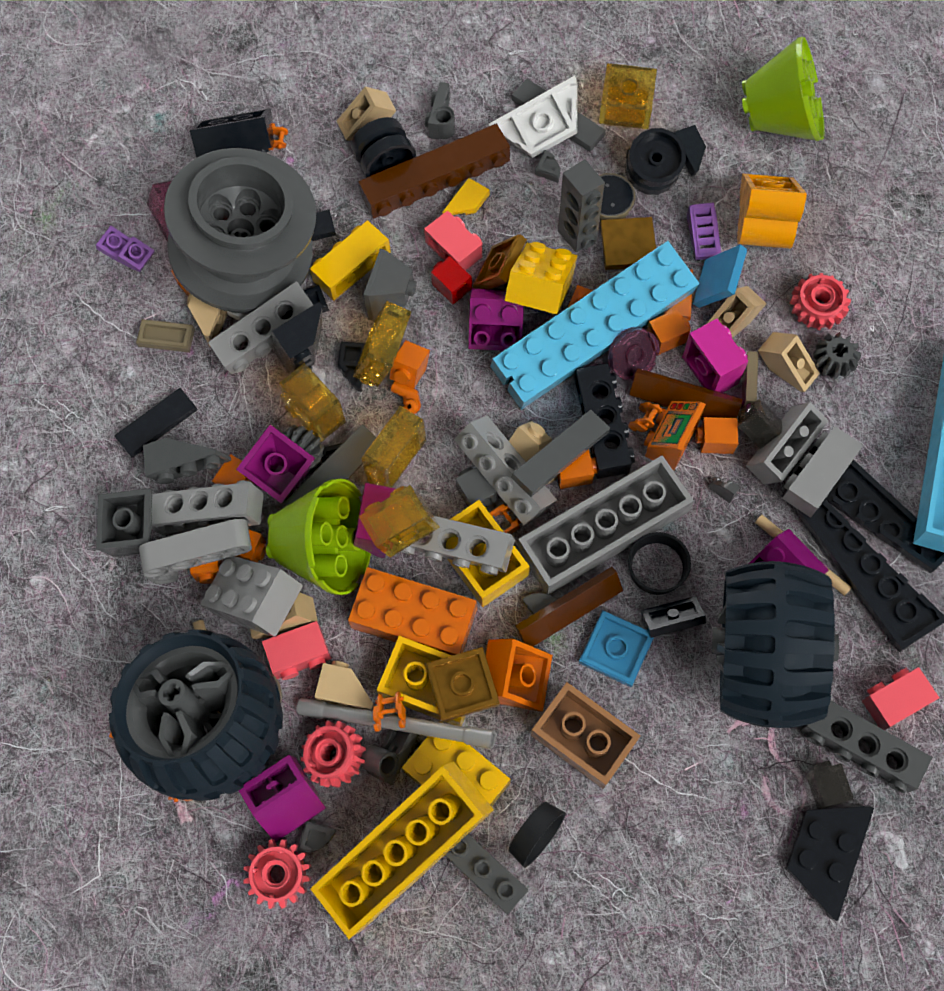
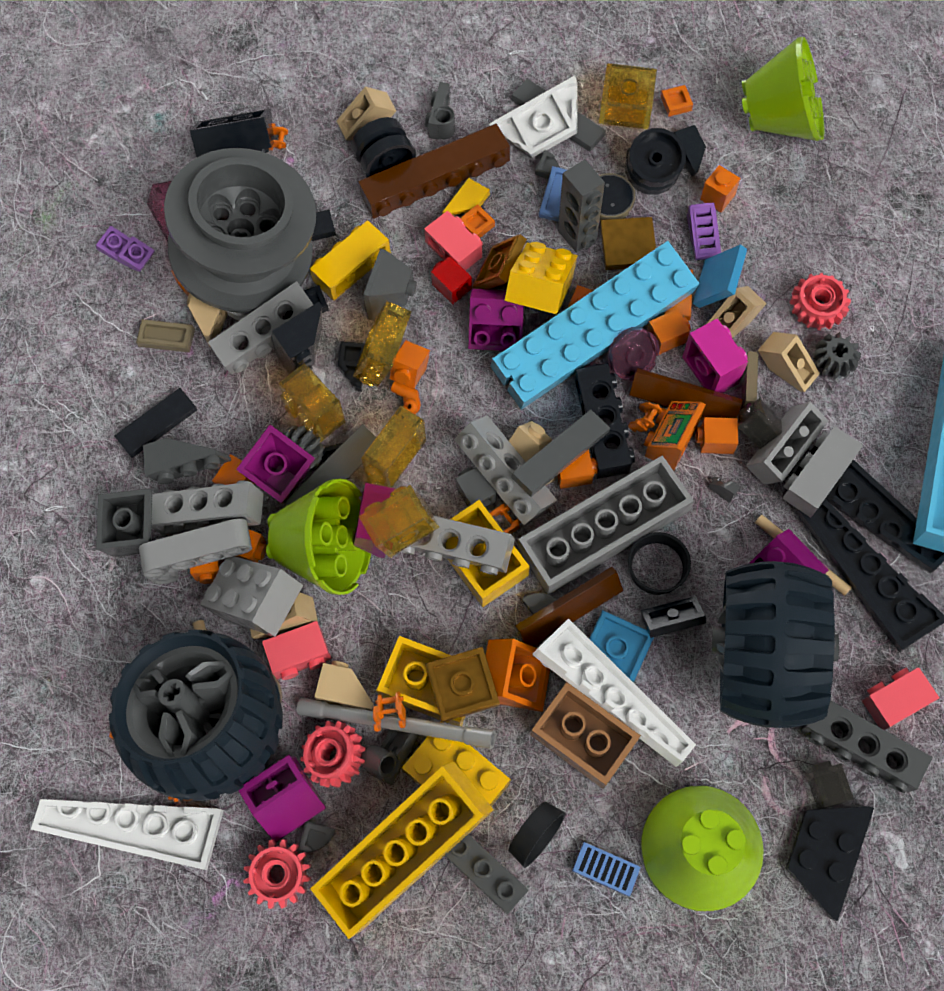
(154, 831): none -> white wing
(404, 608): orange brick -> none
(478, 221): none -> orange plate
(551, 201): none -> medium blue tile
(592, 673): none -> white wing
(606, 869): none -> tile
(676, 100): none -> orange plate
(702, 848): none -> lime cone
(720, 188): none -> orange brick
(769, 210): light orange brick -> none

